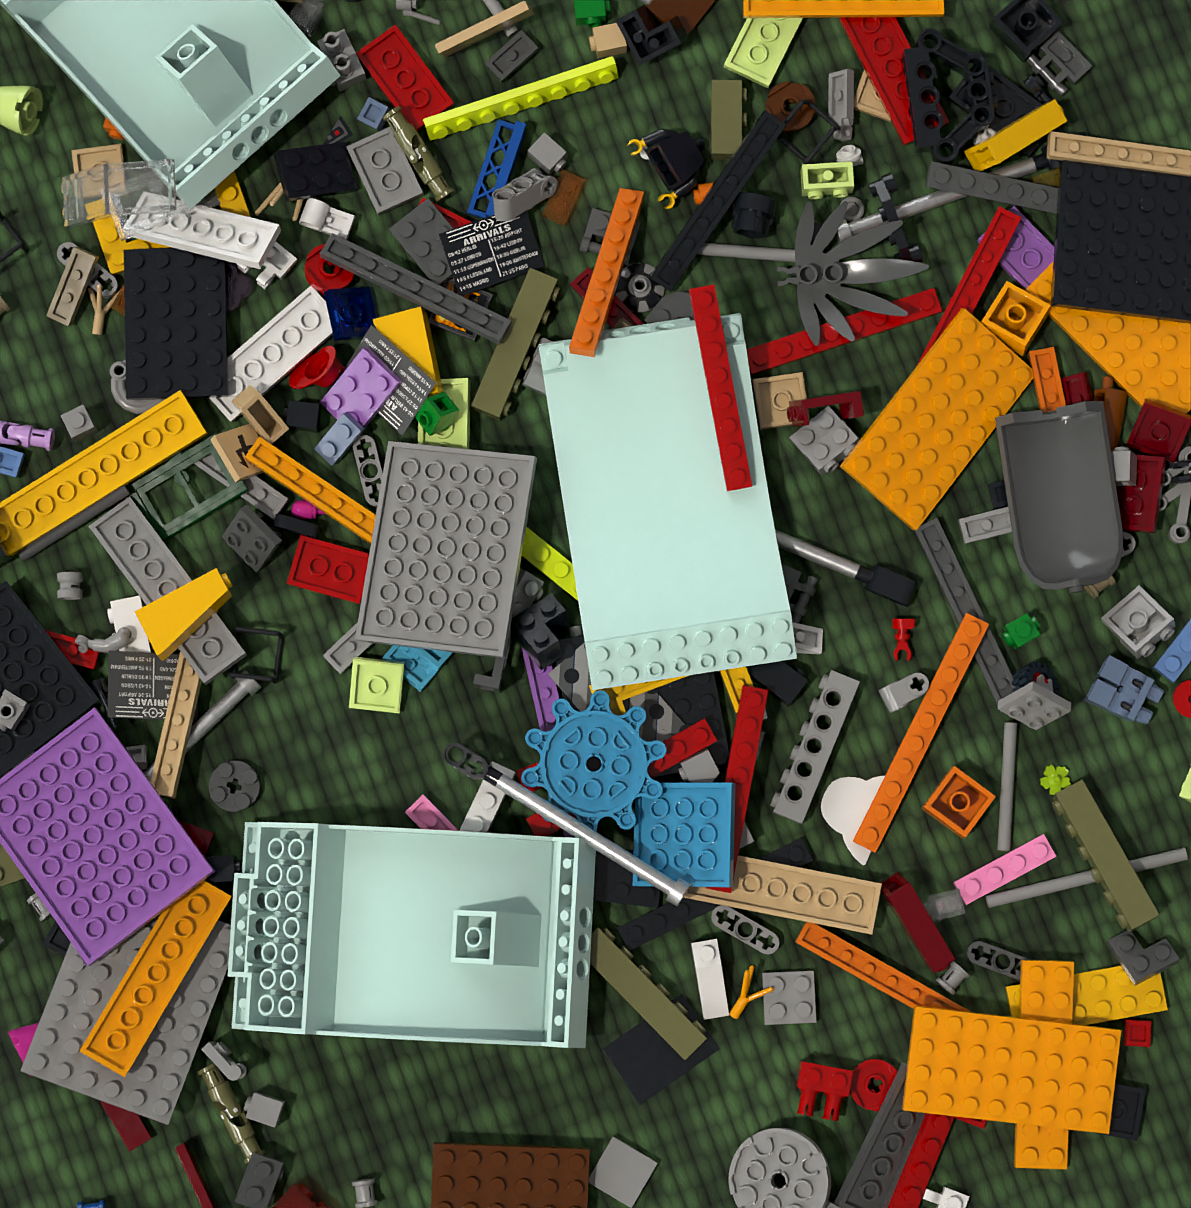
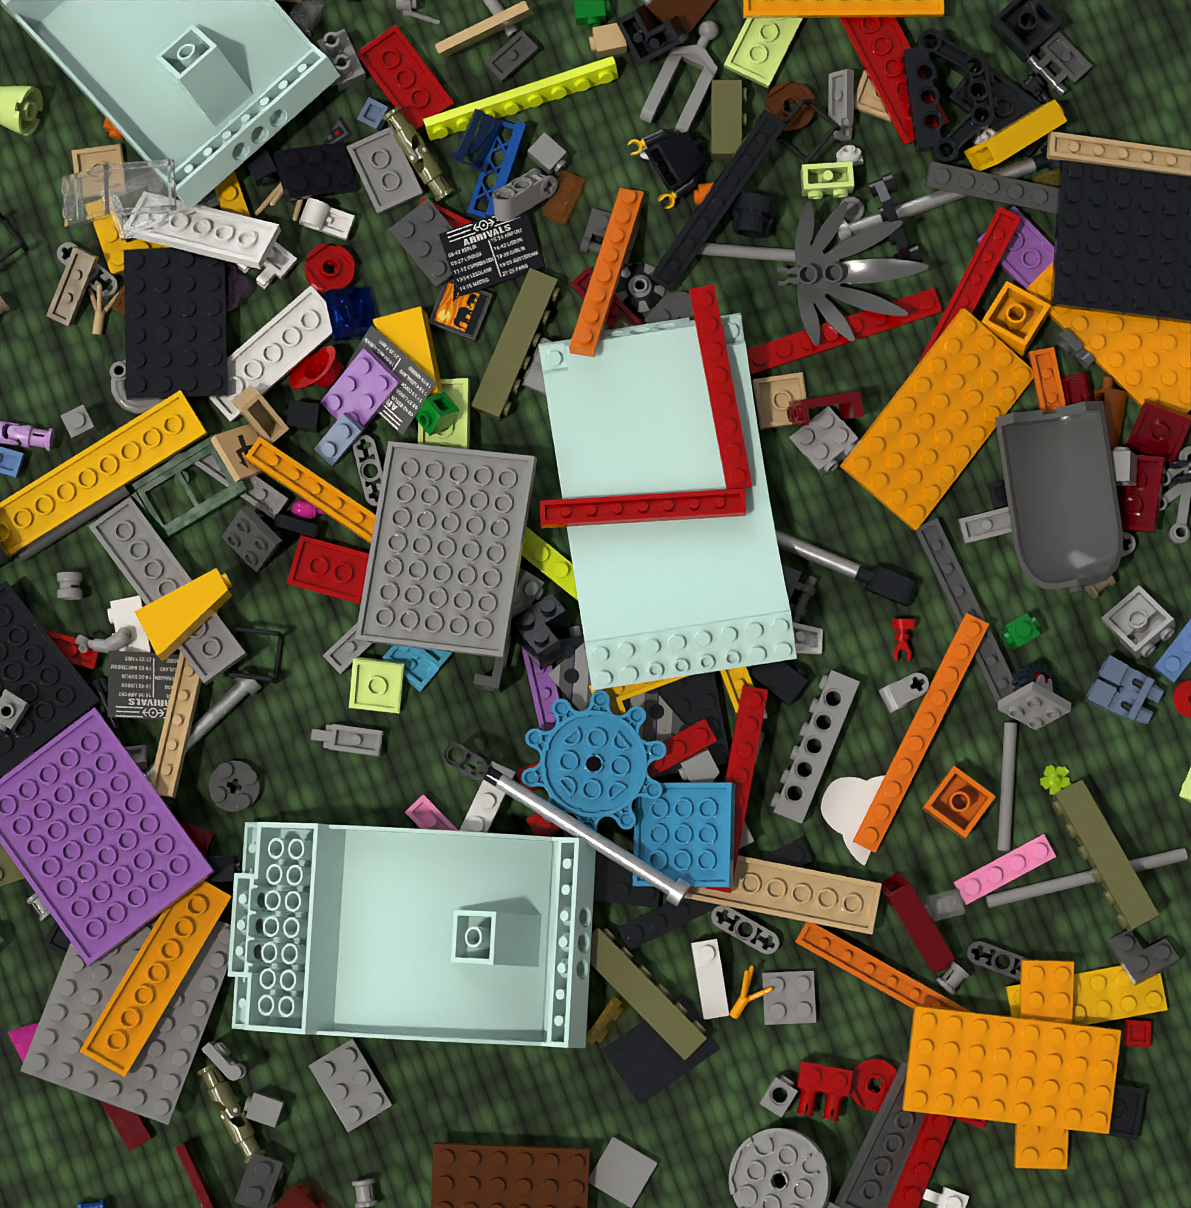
(262, 167): none -> black brick
(350, 739): none -> light grey hinge
(350, 1085): none -> light grey plate
(415, 288): dark grey plate -> none
(482, 137): none -> dark blue piece
(598, 1030): none -> clear yellow plate
(642, 508): none -> red plate
(695, 56): none -> light grey piece
(778, 1107): none -> light grey brick
(1071, 345): none -> dark grey plate

